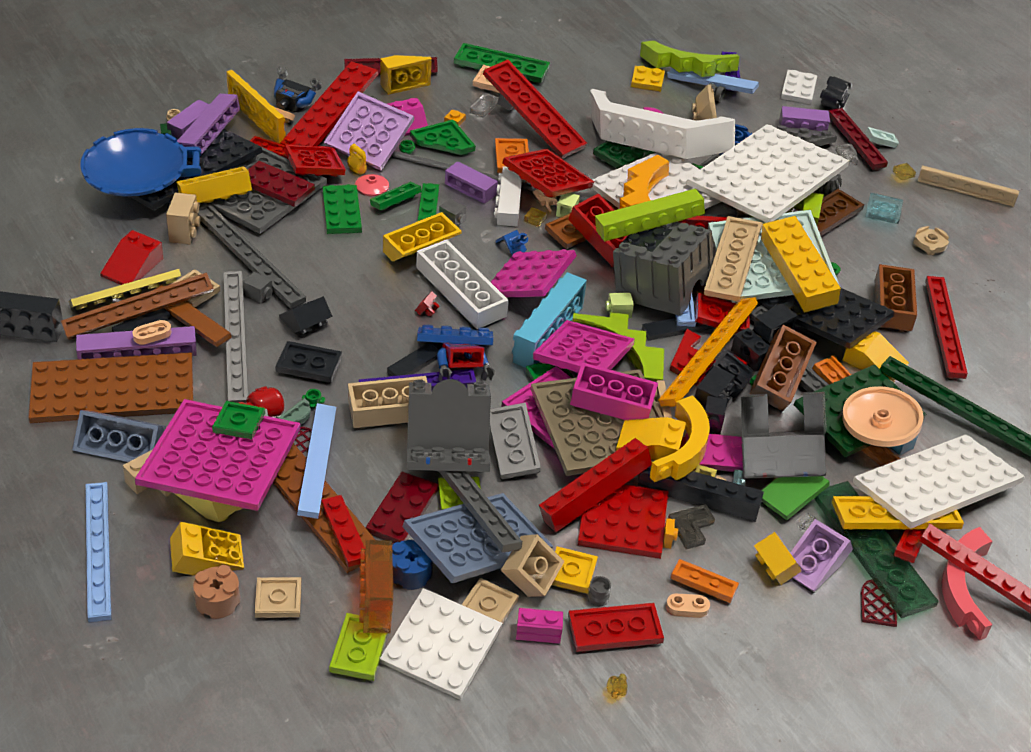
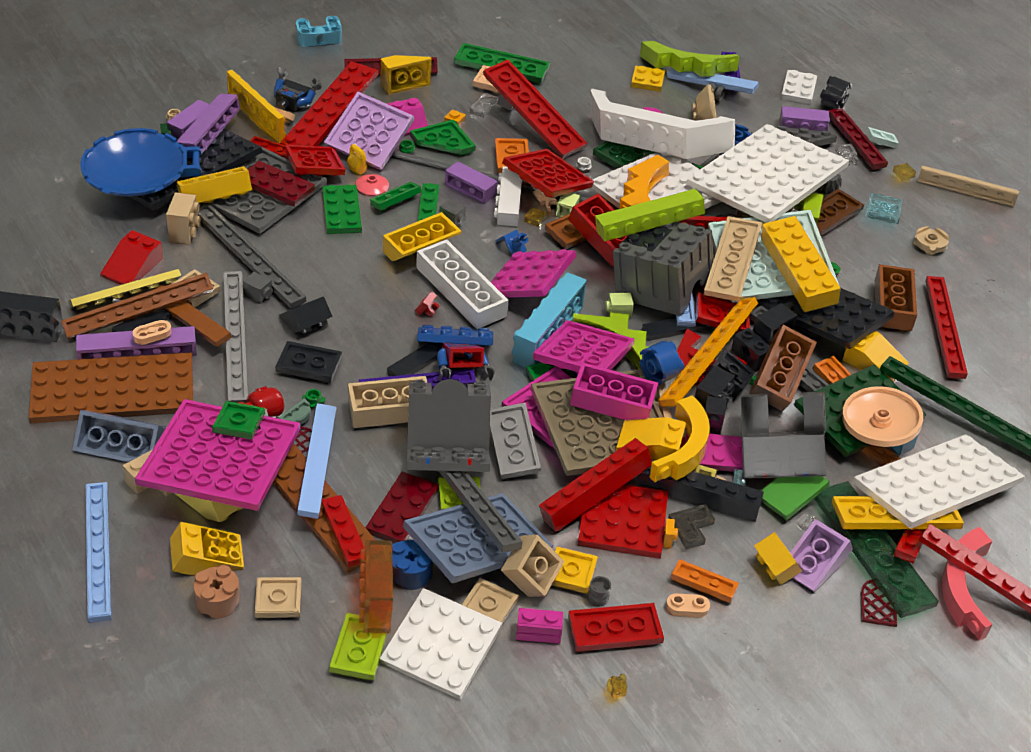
(309, 35): none -> medium azure beam
(584, 164): none -> white plate
(661, 362): none -> blue brick

